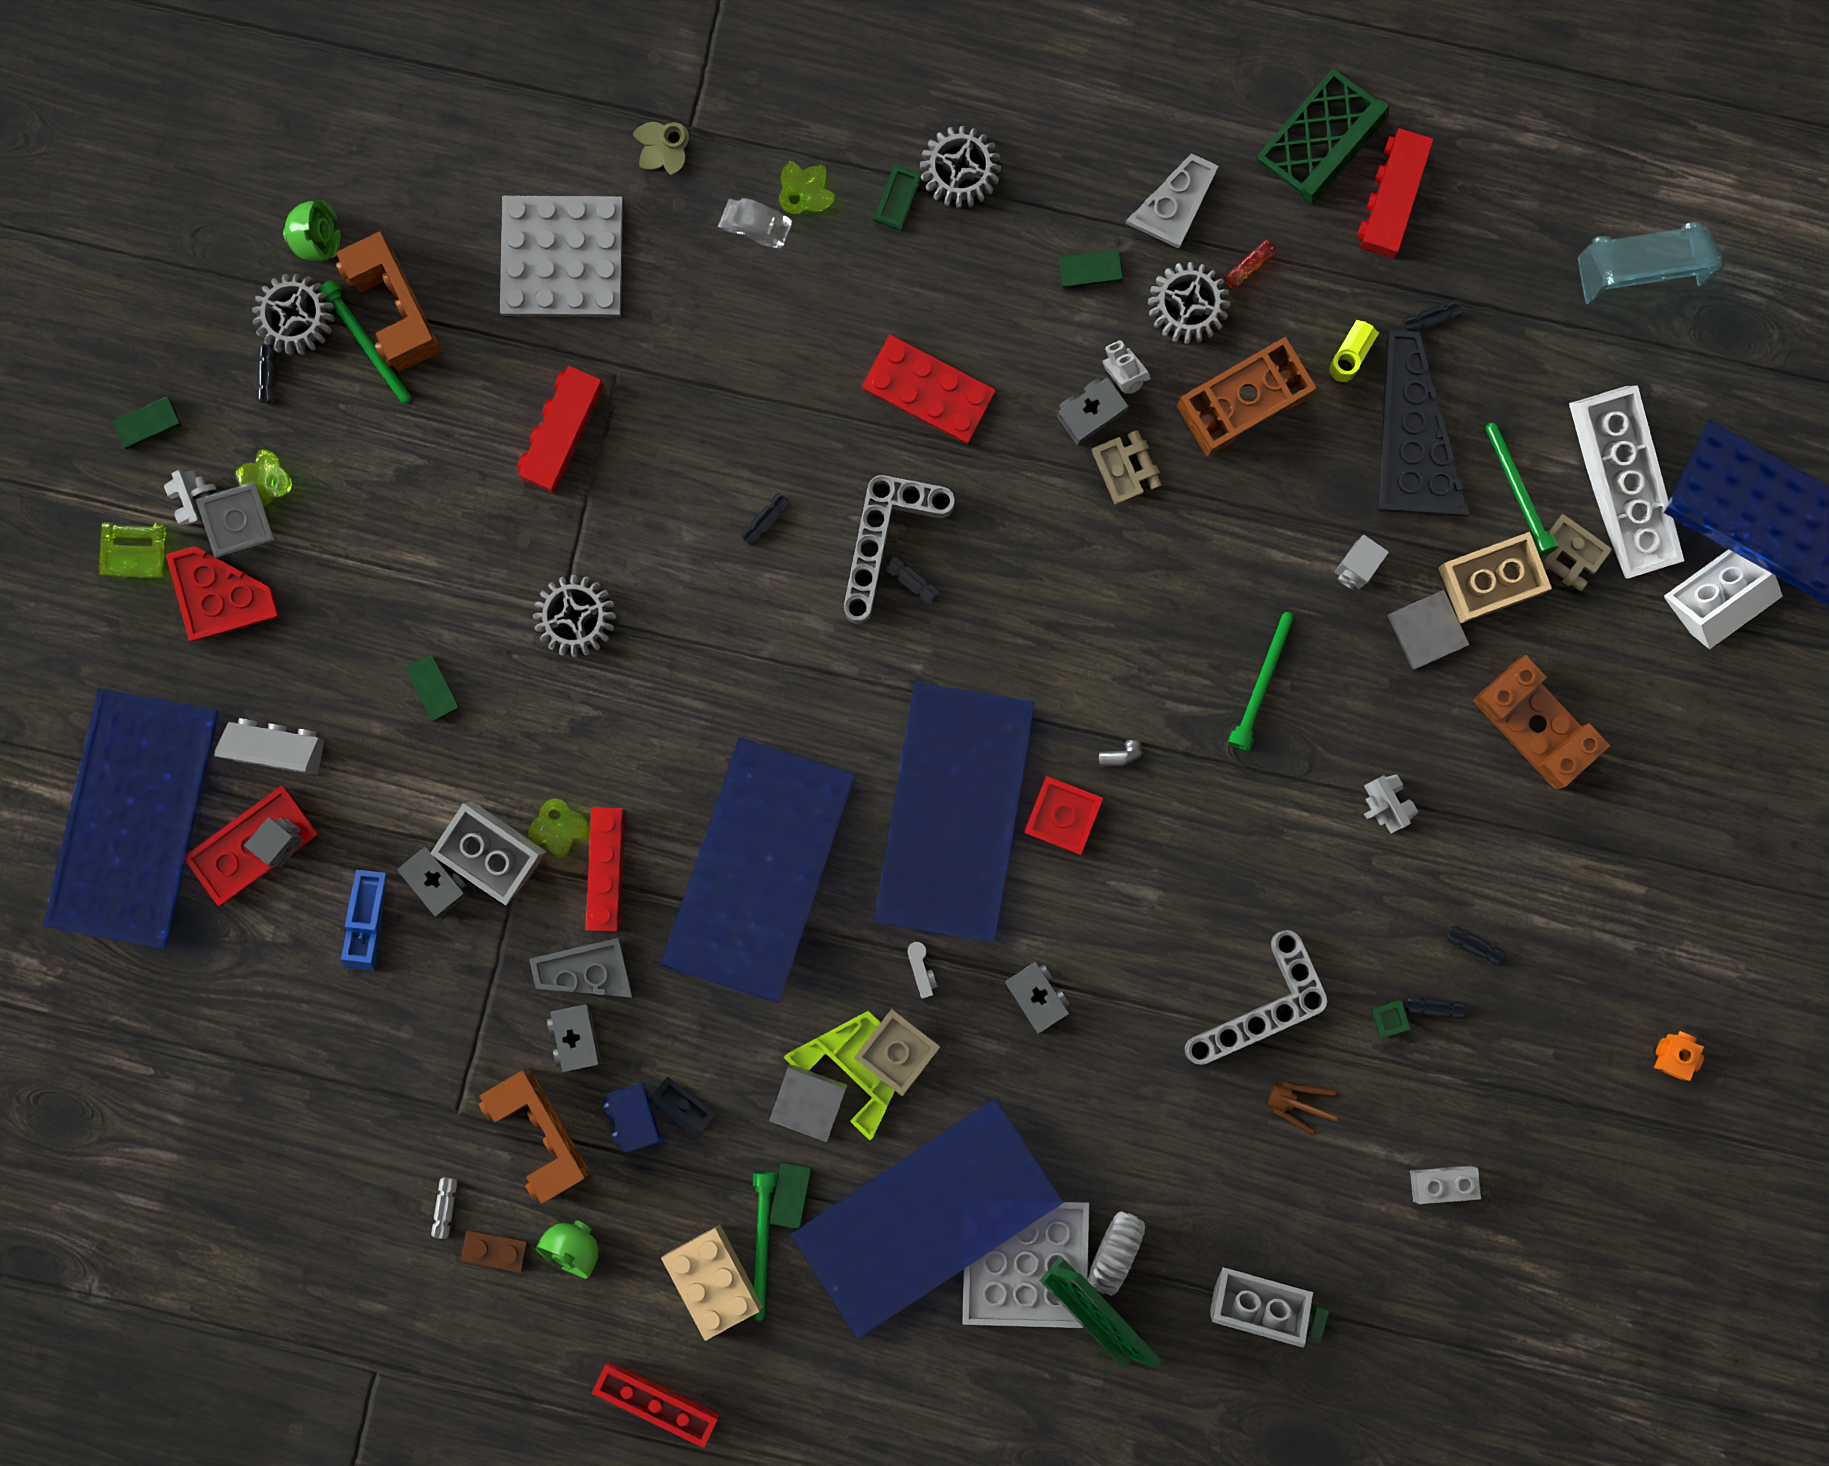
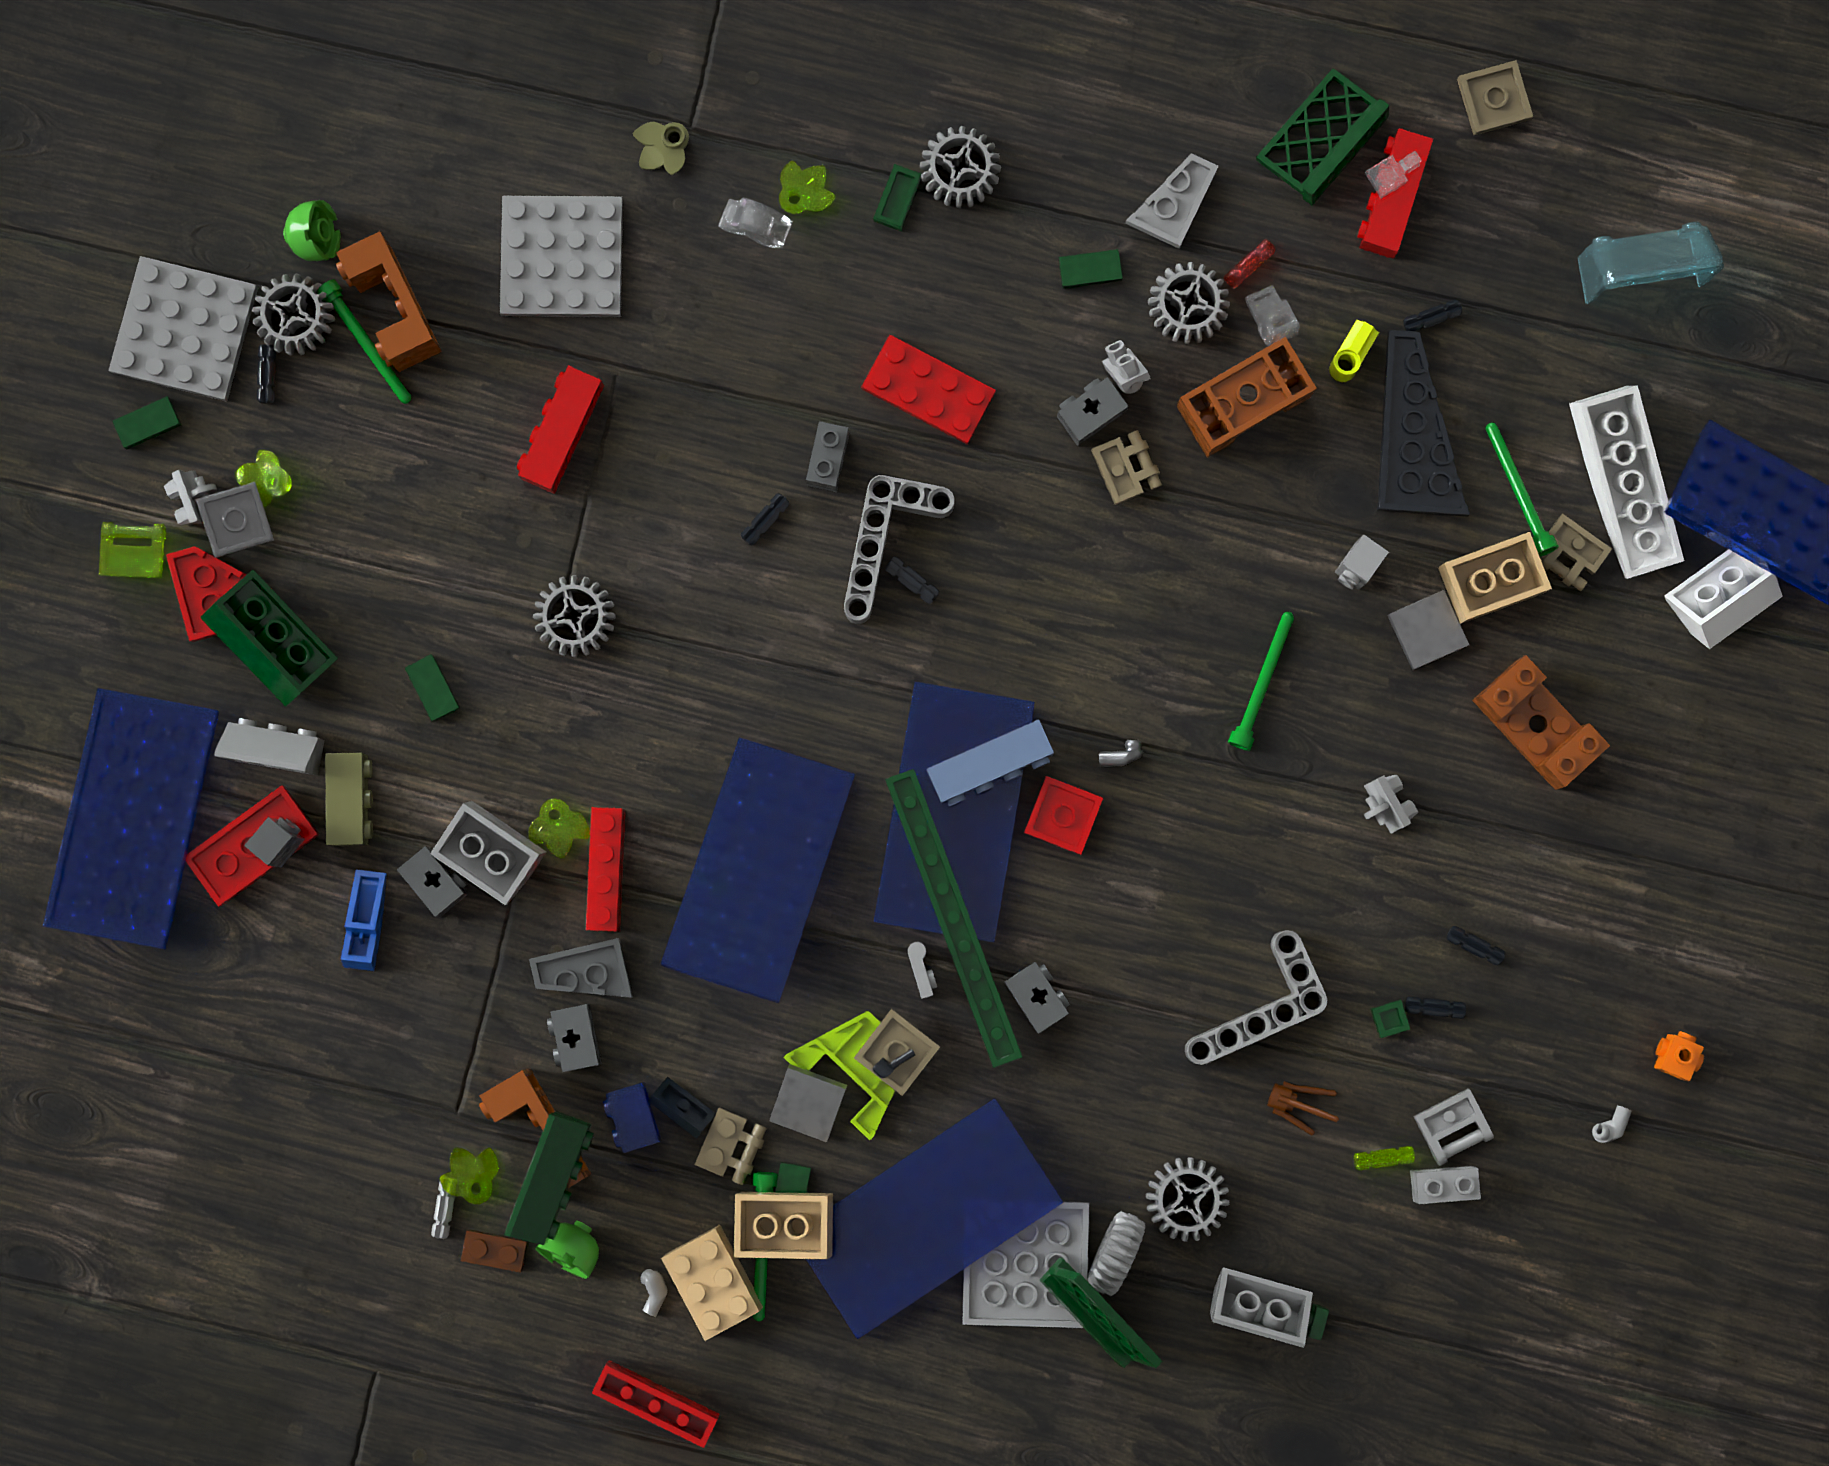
(183, 328): none -> light grey plate
(268, 637): none -> dark green slope
(348, 799): none -> olive brick
(466, 1171): none -> clear neon green plate
(548, 1179): none -> dark green slope
(657, 1291): none -> light grey arm
(722, 1141): none -> dark tan plate
(783, 1225): none -> tan brick
(827, 456): none -> dark grey brick
(884, 1068): none -> black hand
(953, 918): none -> dark green plate
(990, 762): none -> sand blue brick
(1200, 1192): none -> light grey gear
(1272, 315): none -> clear brick
(1384, 1158): none -> clear neon green axle
(1389, 174): none -> clear plate
(1449, 1117): none -> light grey plate
(1495, 97): none -> dark tan plate
(1613, 1128): none -> light grey arm

